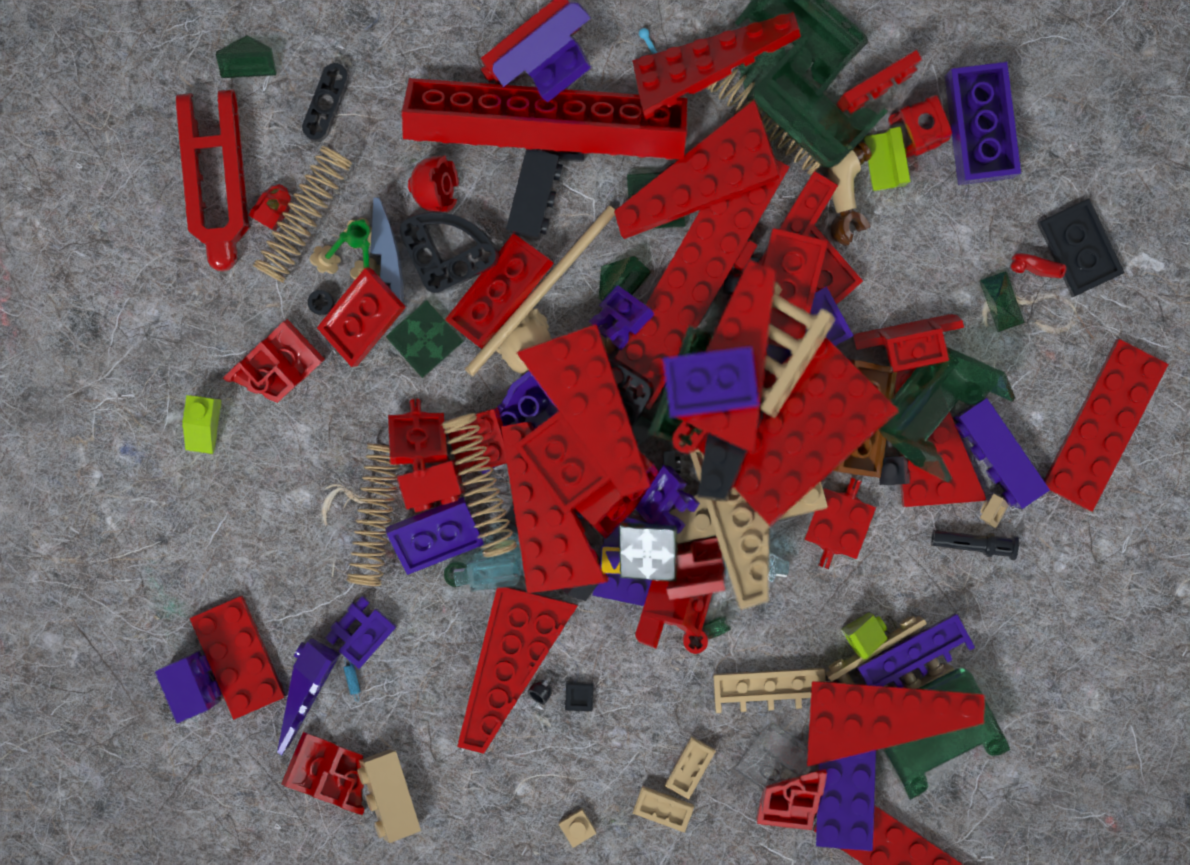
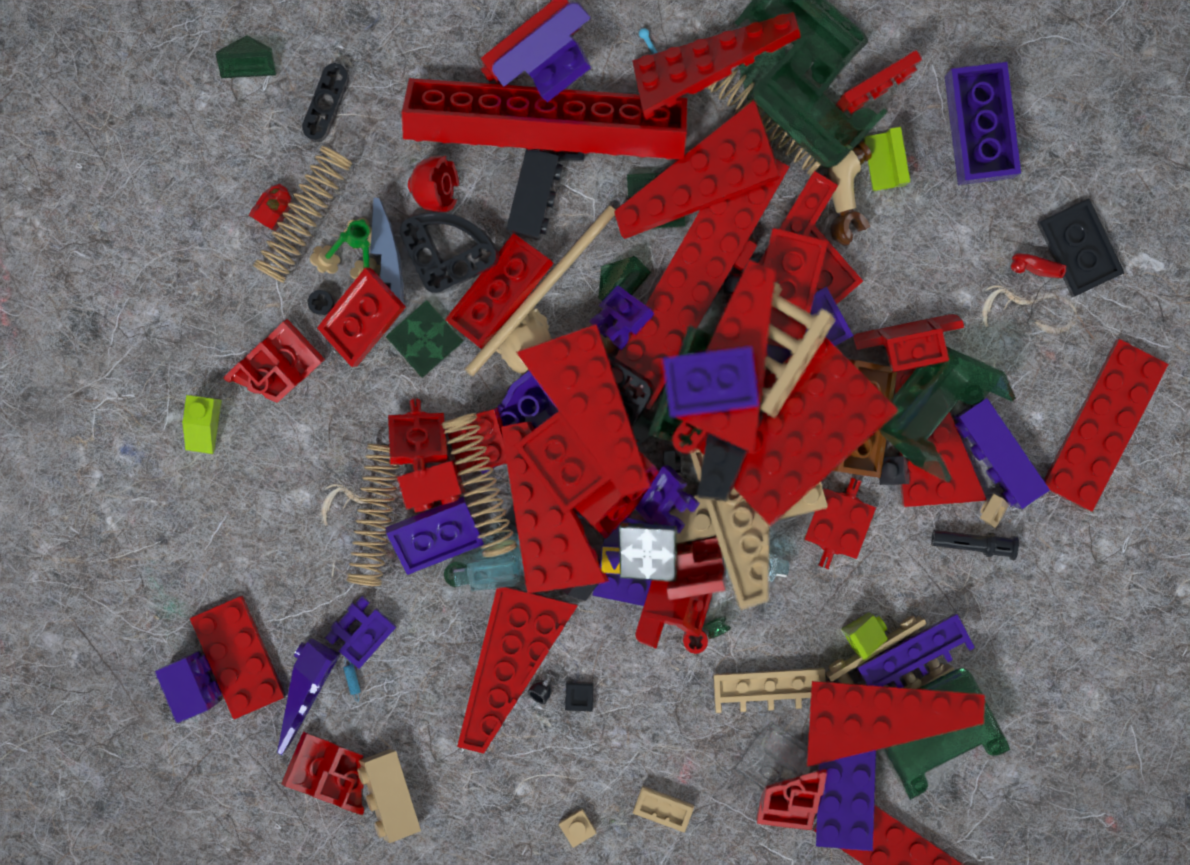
(219, 242): red piece -> none
(690, 767): tan plate -> none
(923, 139): red piece -> none
(1001, 301): clear green slope -> none

